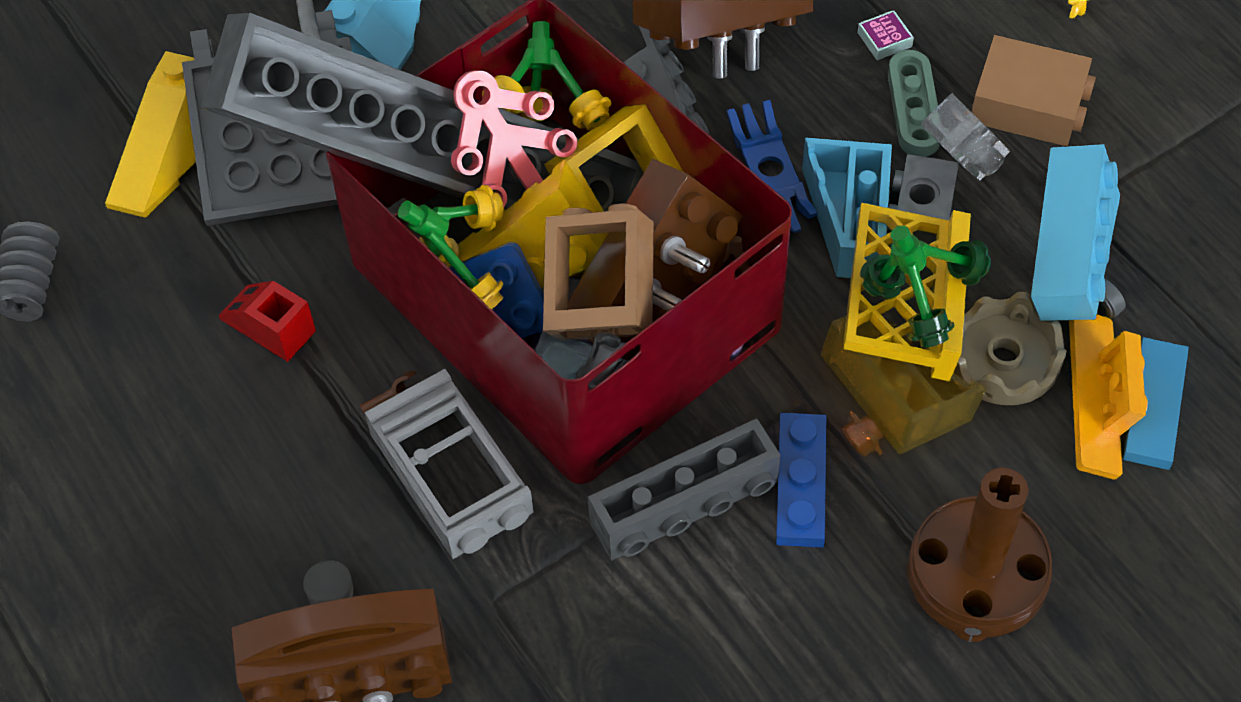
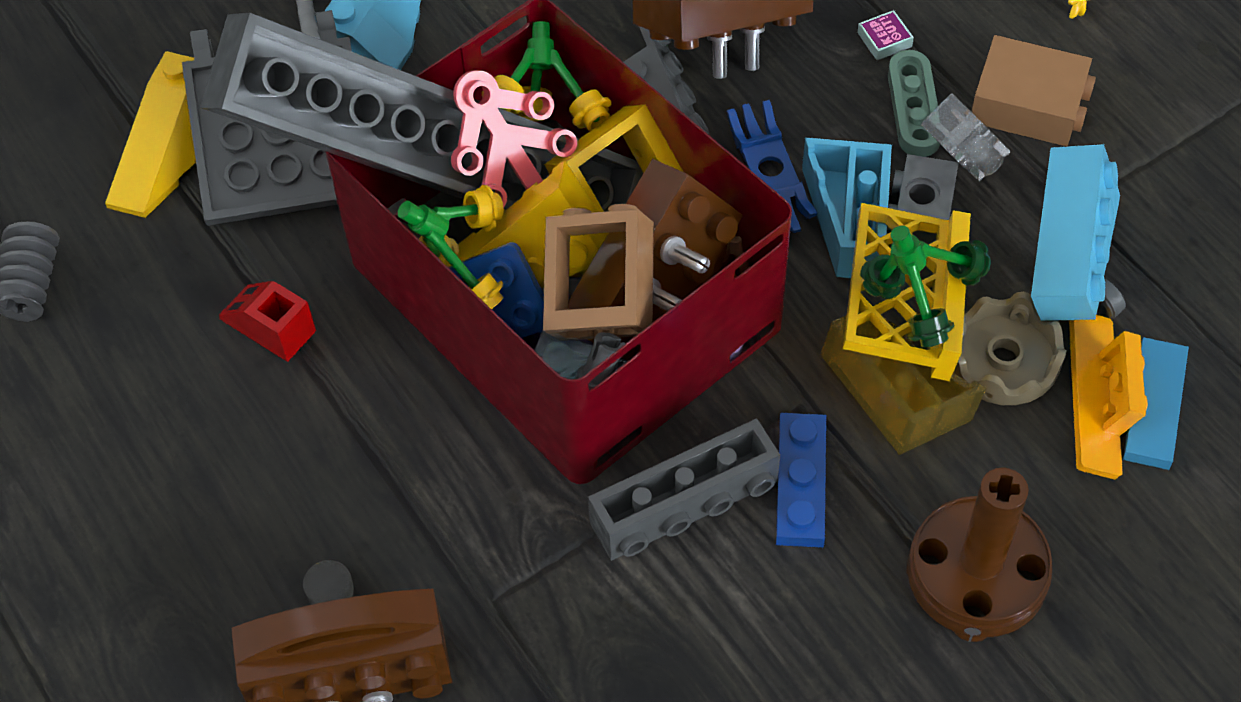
(397, 387): reddish brown hand -> none
(420, 408): light grey door -> none
(863, 434): clear orange plate -> none

